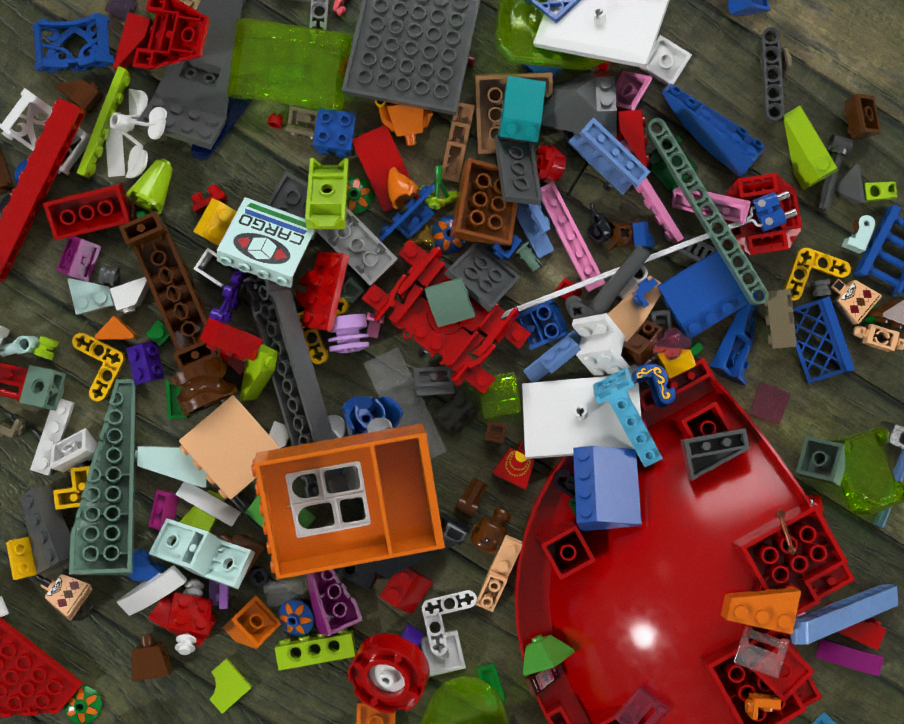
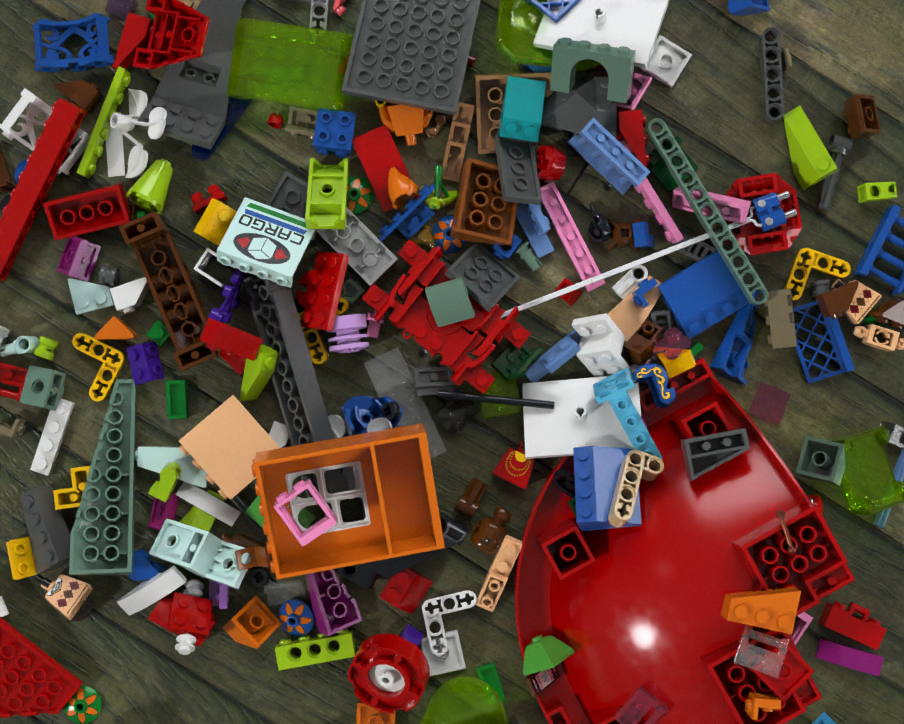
(72, 451): white slope -> none
(150, 659): reddish brown torso -> none
(168, 479): none -> lime leg
(203, 386): reddish brown piece -> none
(229, 685): lime tile -> none
(258, 554): none -> dark orange bracket
(315, 530): none -> bright pink window
(395, 410): none -> black bush
(433, 131): none -> medium nougat piece
(458, 395): none -> black bar
(495, 432): reddish brown panel -> none
(514, 361): none -> dark green bracket
(544, 323): blue slope -> none
(579, 308): dark grey axle -> none
(617, 62): none -> sand green arch
(635, 472): none -> tan beam
(715, 132): blue wedge -> none
(837, 300): none -> reddish brown slope
(843, 613): medium blue beam -> none
(851, 186): dark grey slope -> none
(861, 235): light aqua leg -> none

